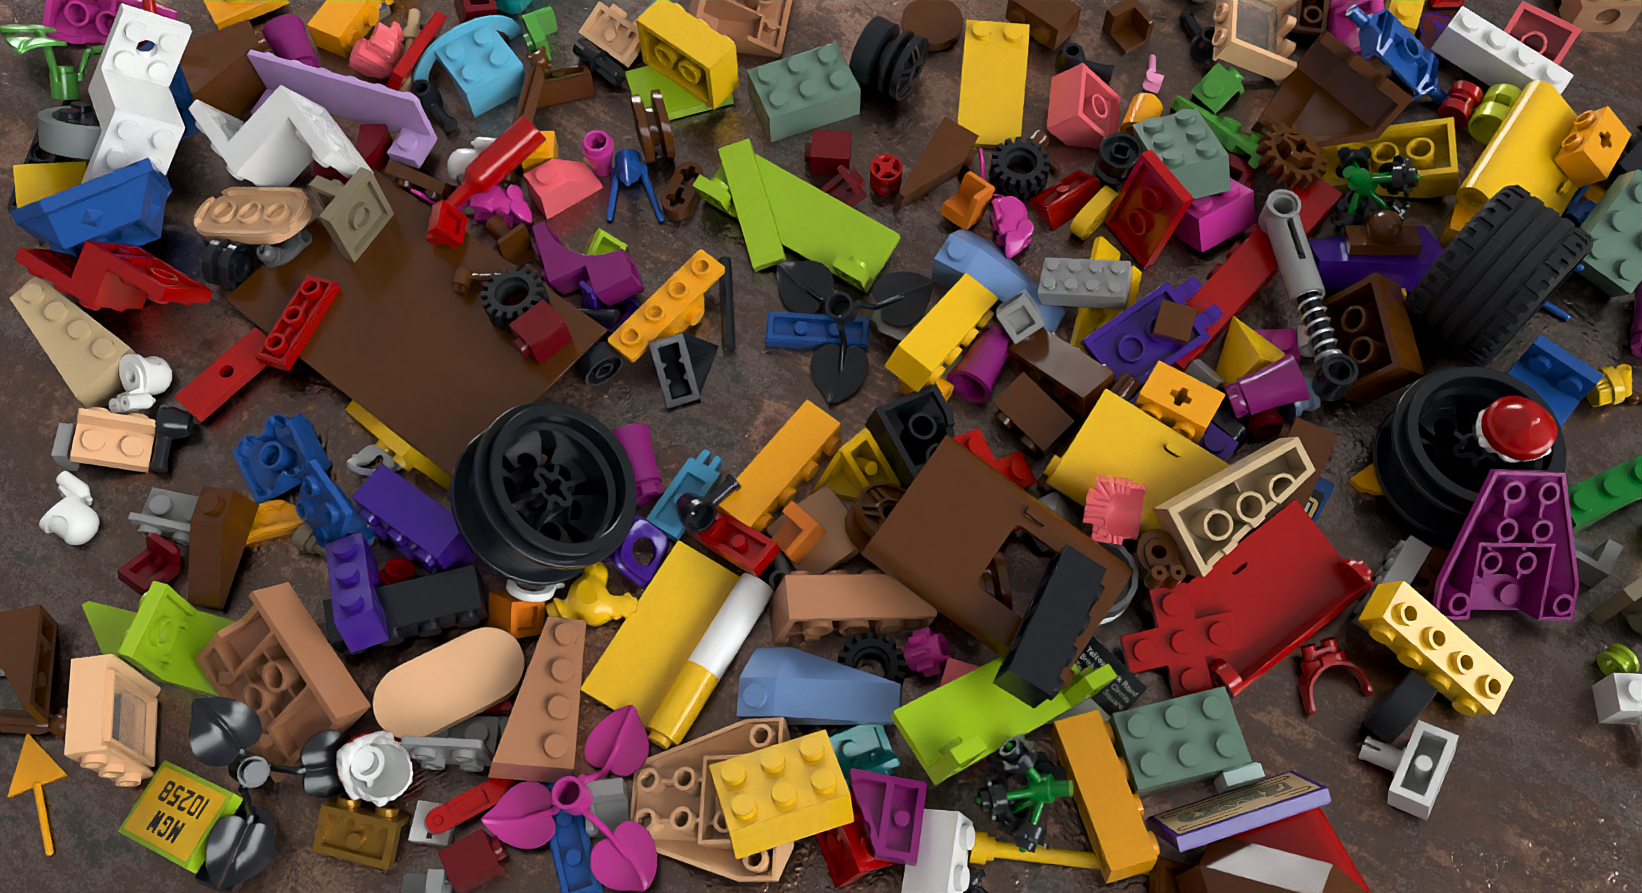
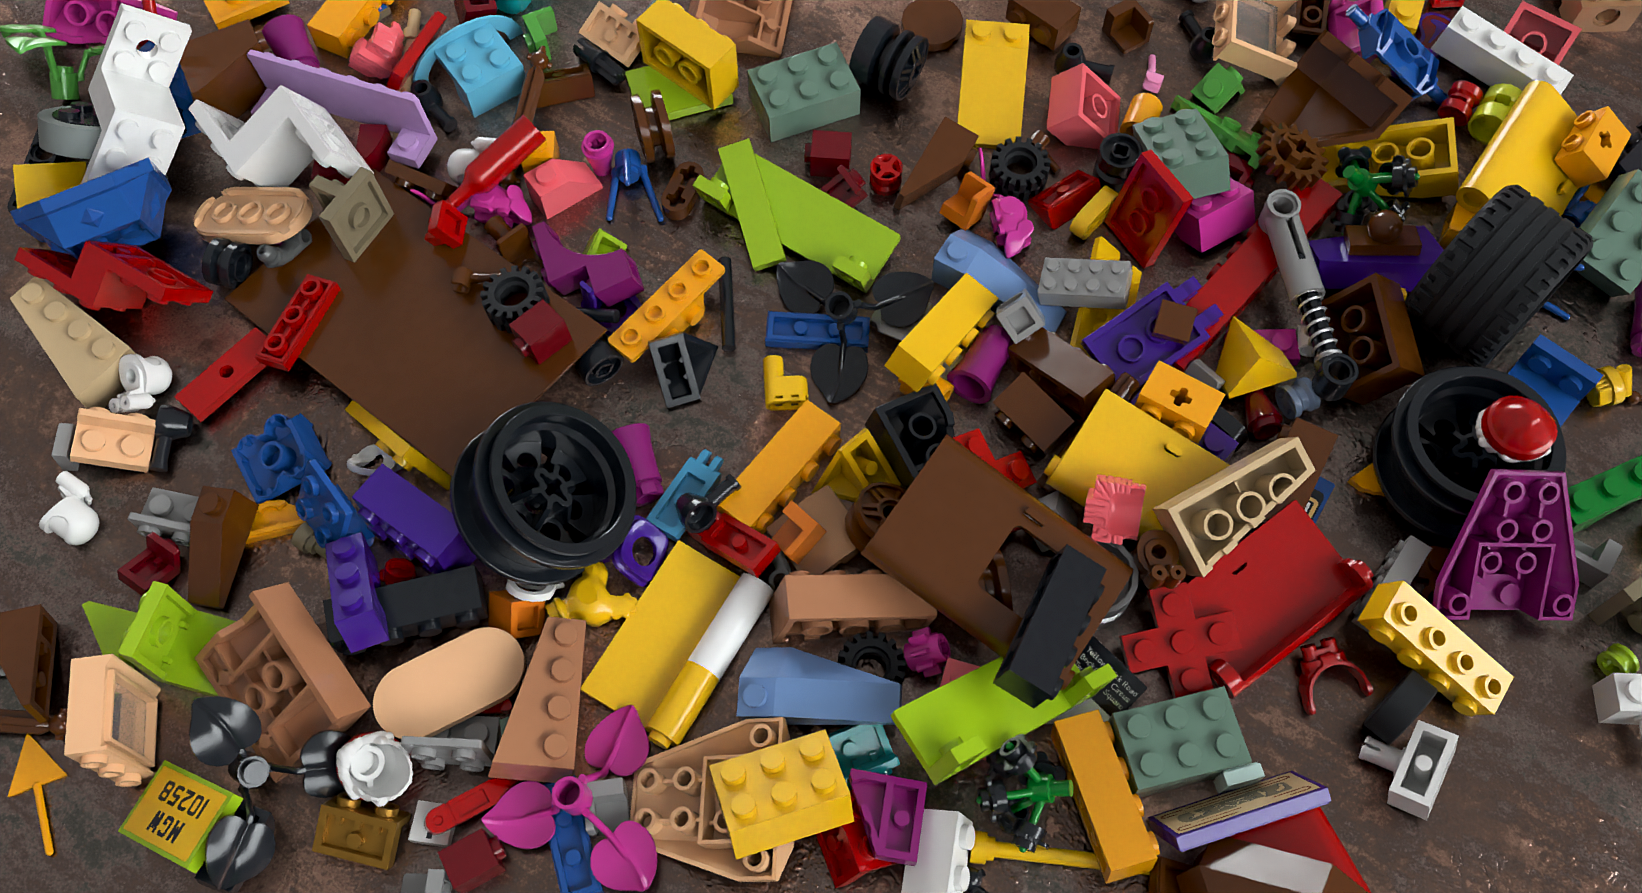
(781, 388): none -> yellow piece
(1267, 388): magenta plant -> none

